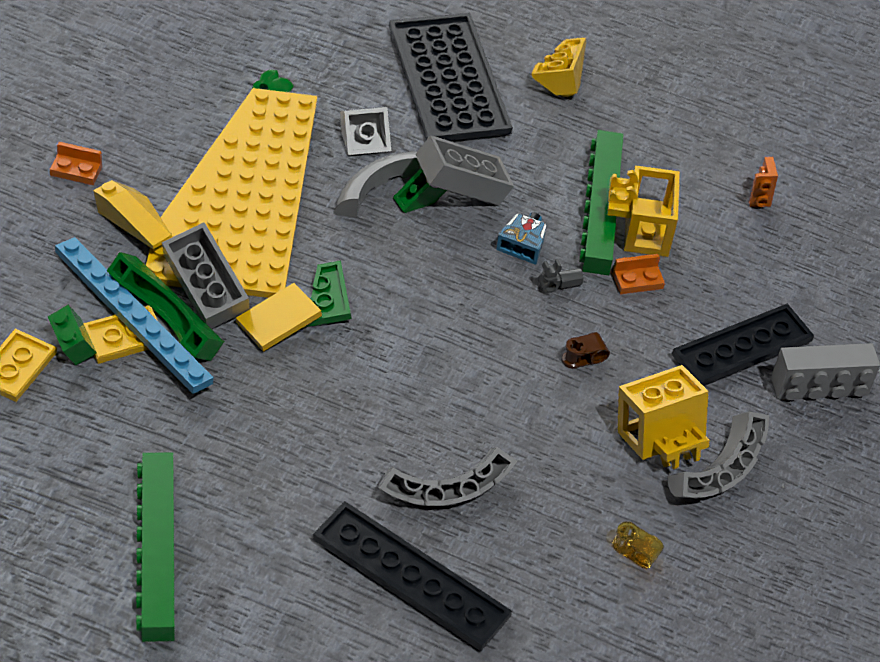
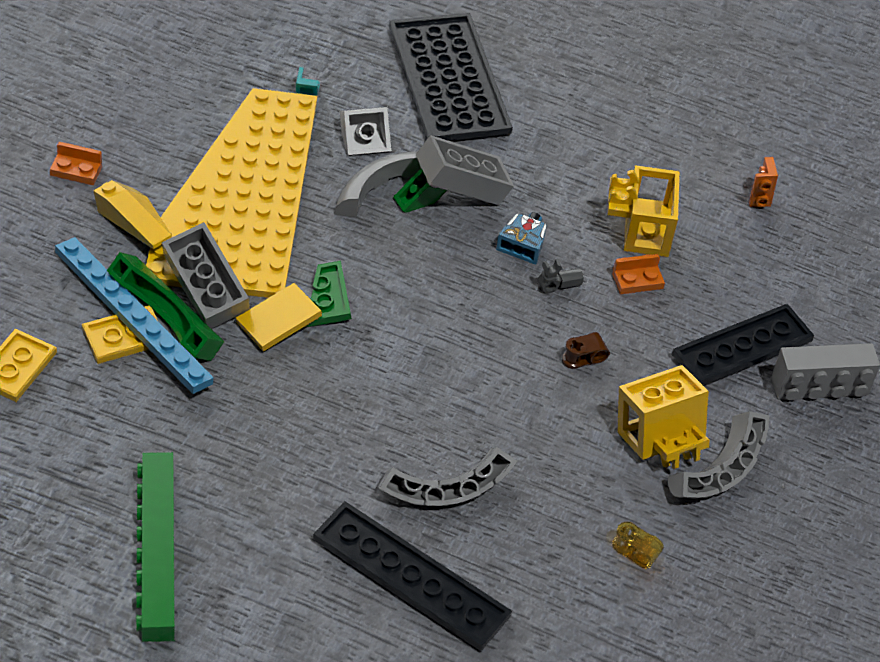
(72, 334): green brick -> none
(270, 81): green plate -> none
(306, 86): none -> teal panel
(563, 69): yellow wedge -> none
(599, 226): green brick -> none

